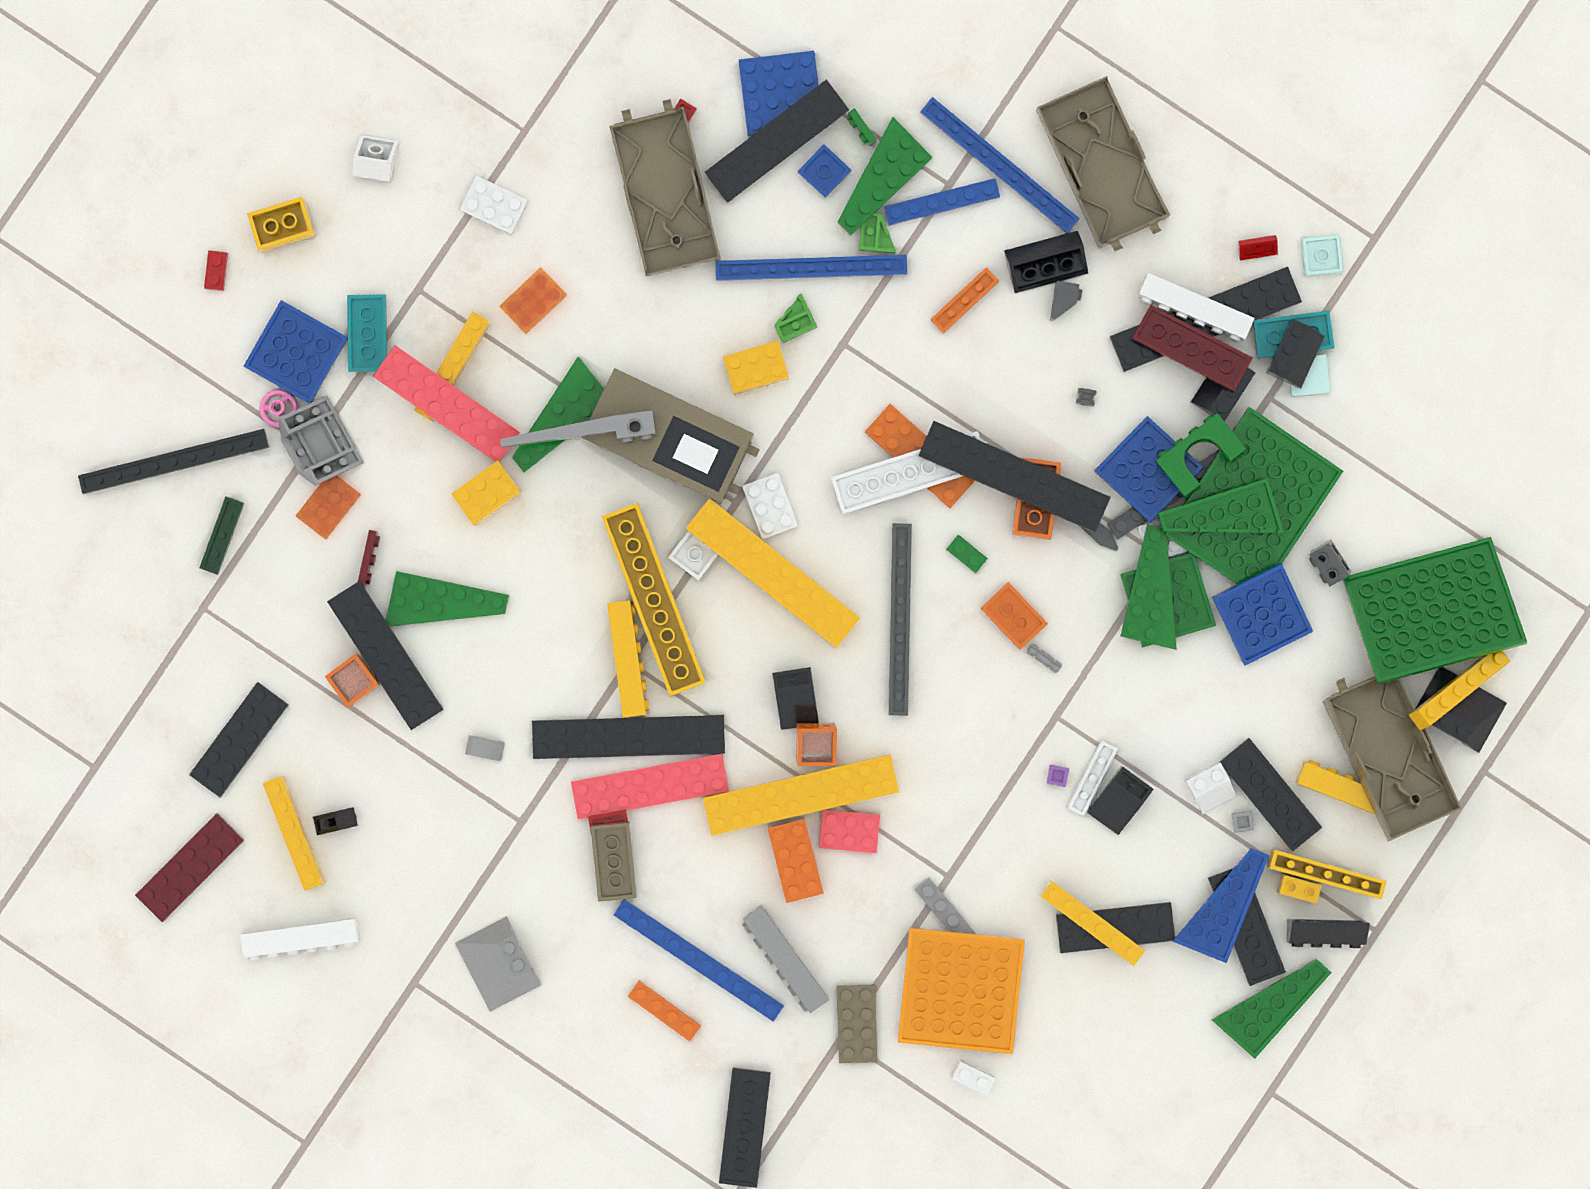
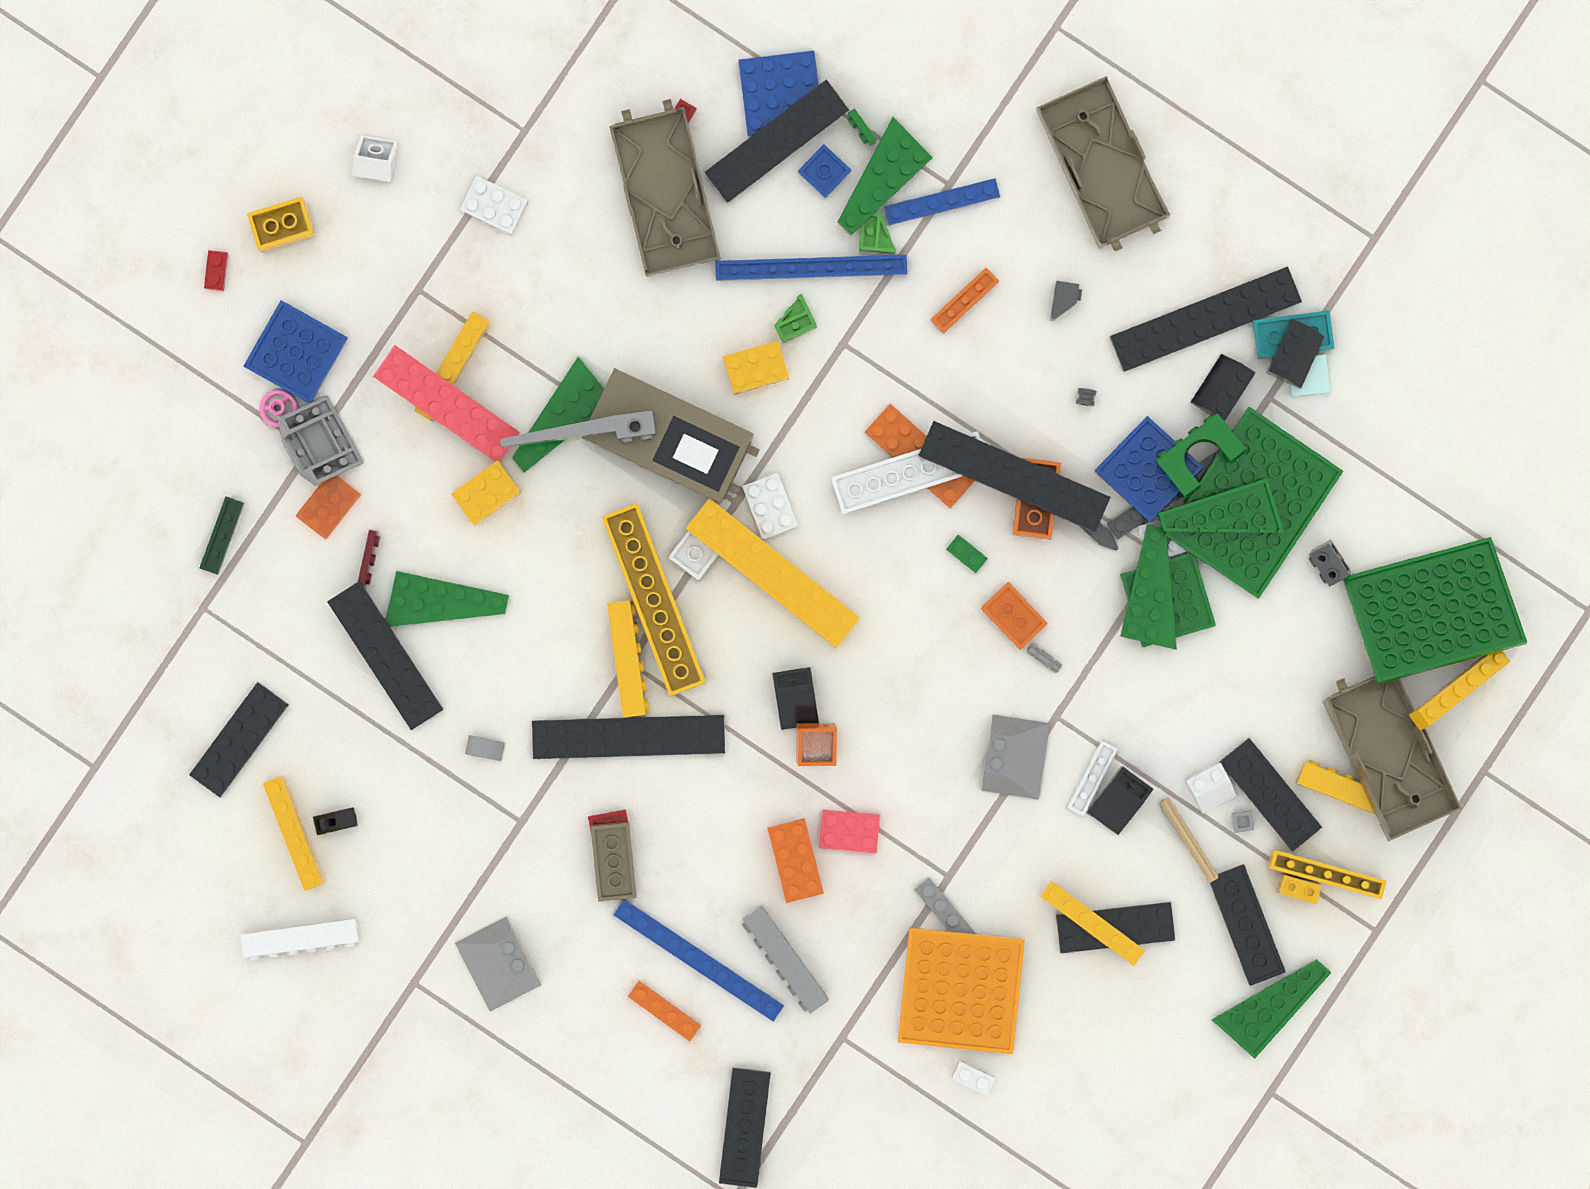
(173, 461): black plate -> none
(189, 867): dark red plate -> none
(352, 680): piece -> none
(366, 332): teal plate -> none
(533, 300): clear orange plate -> none
(650, 786): coral plate -> none
(800, 794): yellow brick -> none
(857, 1023): dark tan plate -> none
(900, 619): dark grey plate -> none
(999, 165): blue plate -> none
(1015, 756): none -> light grey slope
(1046, 261): black slope -> none
(1057, 775): medium lavender plate -> none
(1188, 839): none -> tan axle
(1192, 348): dark red plate -> none
(1196, 307): white brick -> none
(1221, 916): blue wing -> none
(1258, 247): red plate -> none
(1262, 614): blue plate -> none
(1322, 255): light aqua tile -> none
(1327, 932): black slope -> none
(1471, 718): black slope -> none

